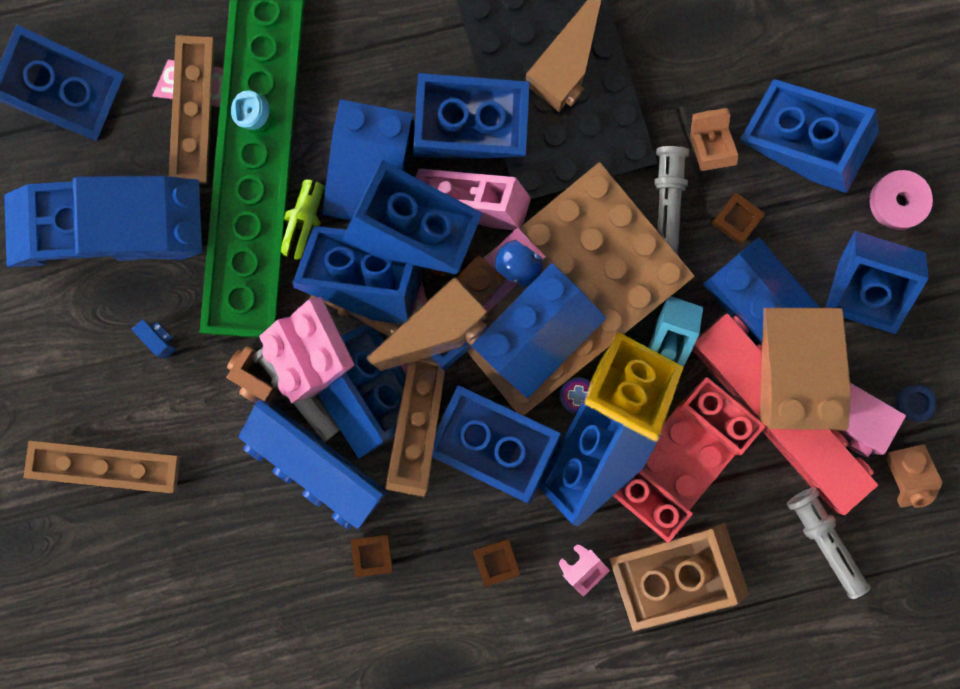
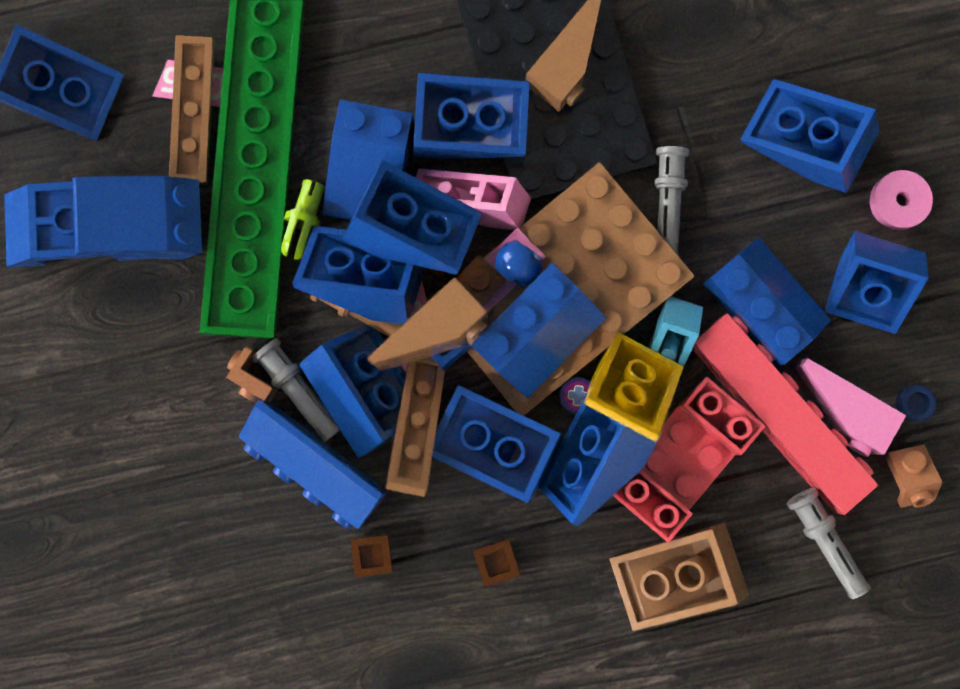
(102, 467): medium nougat plate -> none
(155, 337): blue plate -> none
(250, 110): medium azure tile -> none
(306, 351): bright pink plate -> none
(585, 572): bright pink tile -> none
(713, 139): nougat bracket -> none
(738, 218): reddish brown plate -> none
(804, 369): medium nougat slope -> none

